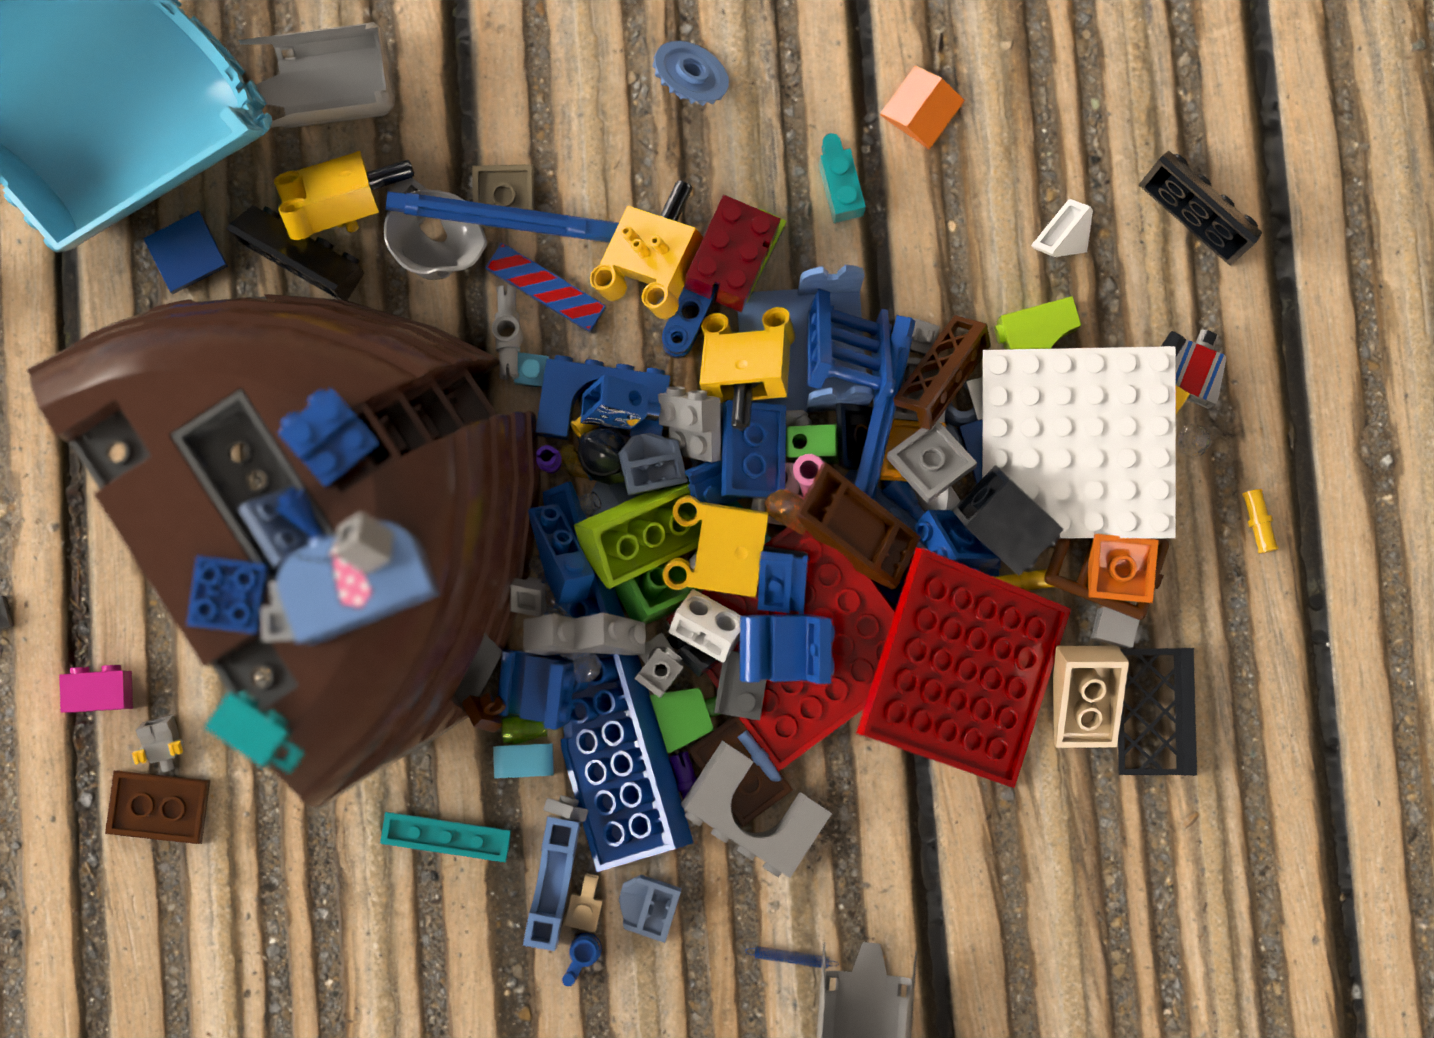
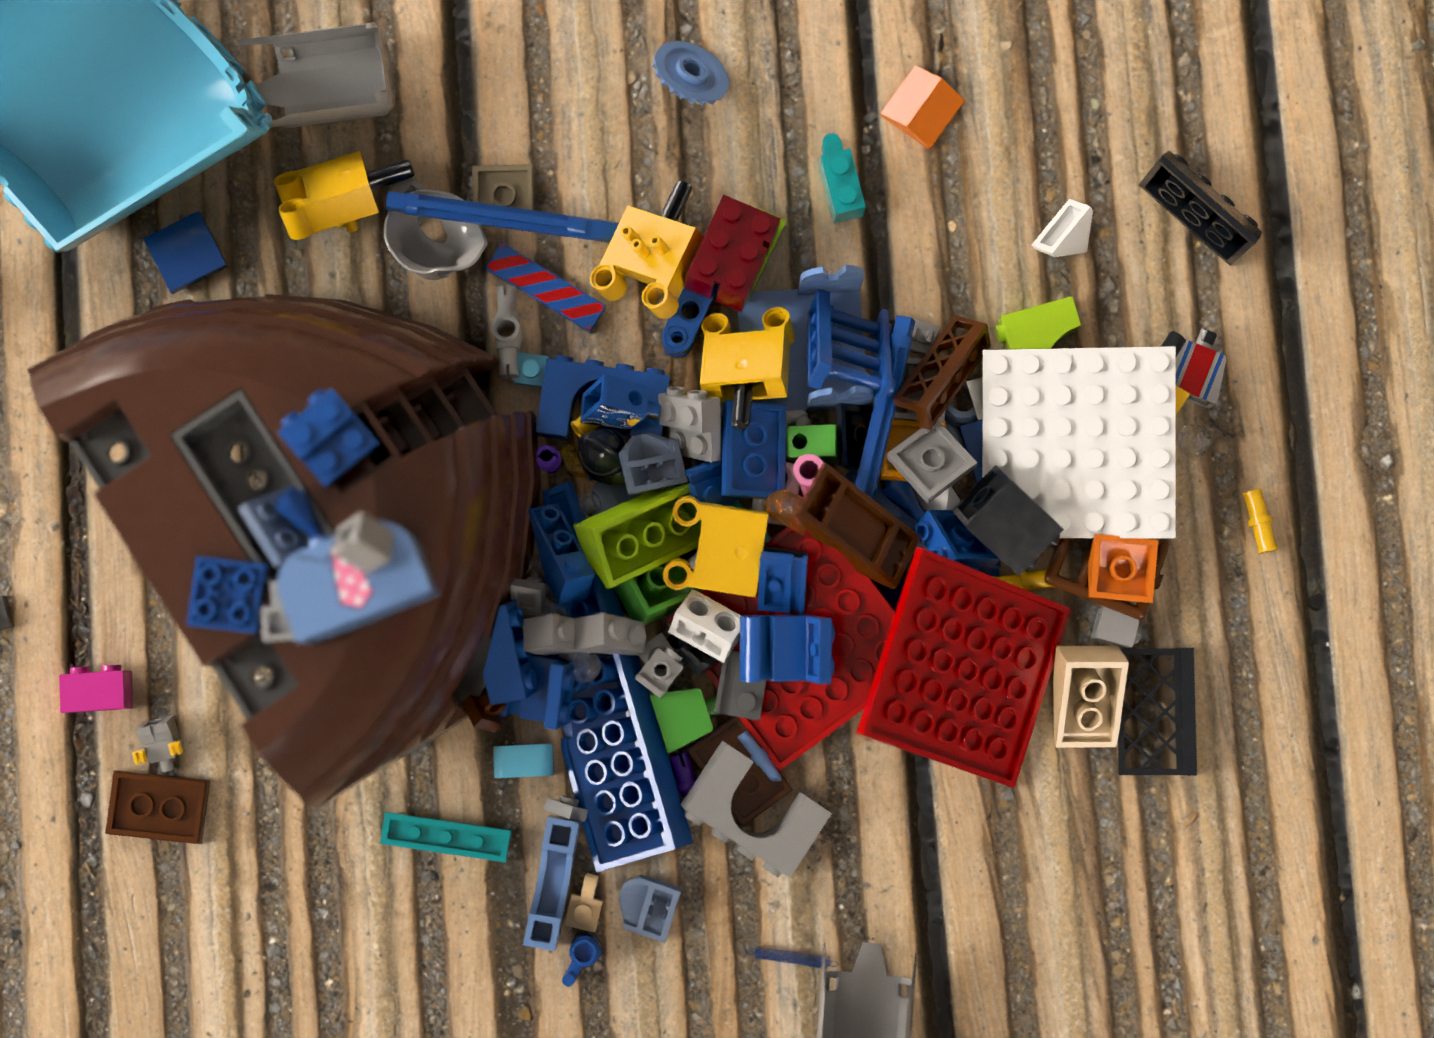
(254, 731): teal brick -> none
(305, 258): black slope -> none
(507, 665): none -> blue slope
(521, 730): clear neon green cone -> none

